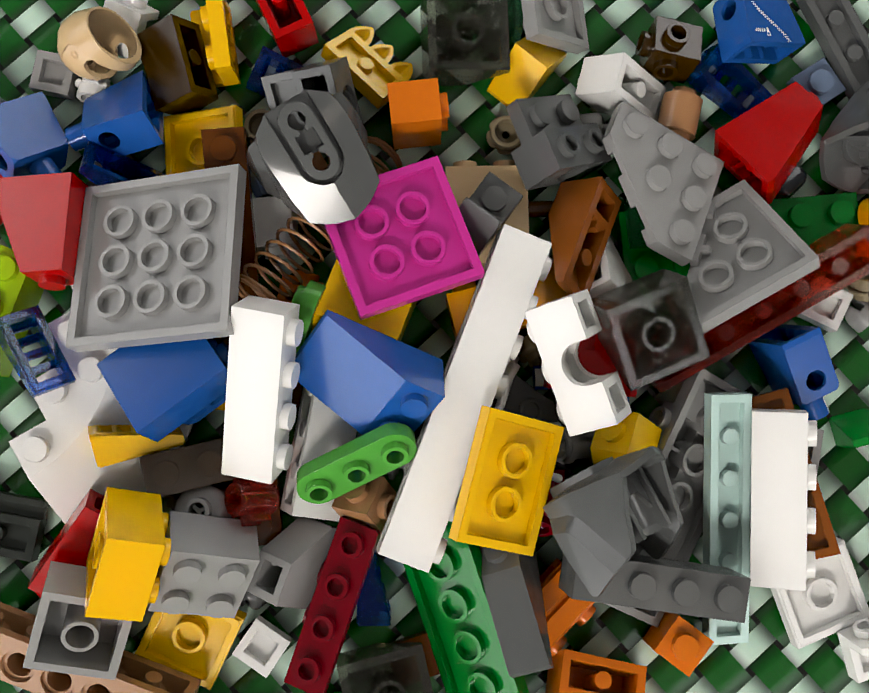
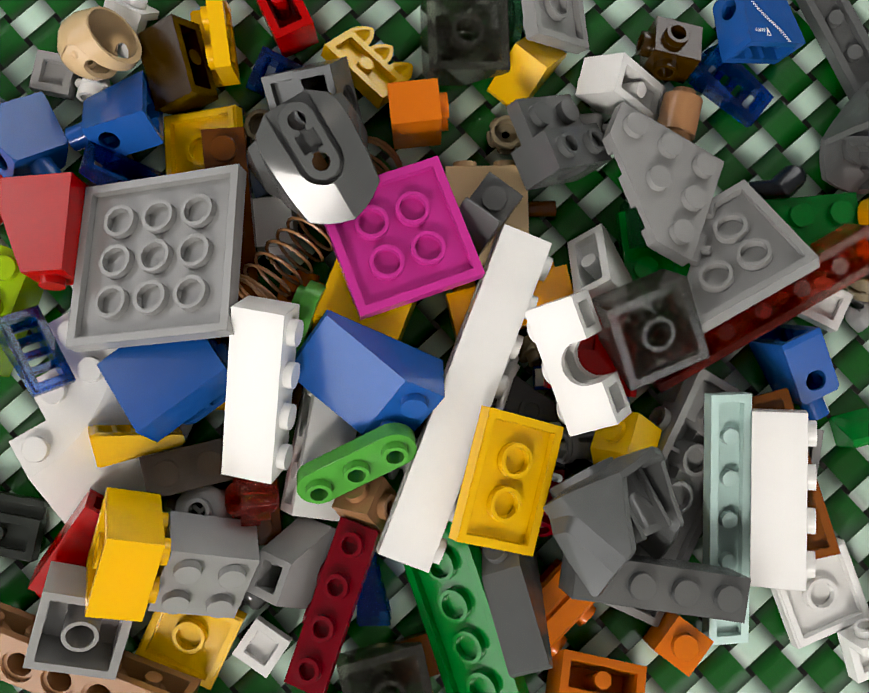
(580, 230): dark orange slope -> none
(770, 139): red slope -> none
(820, 80): sand blue plate -> none

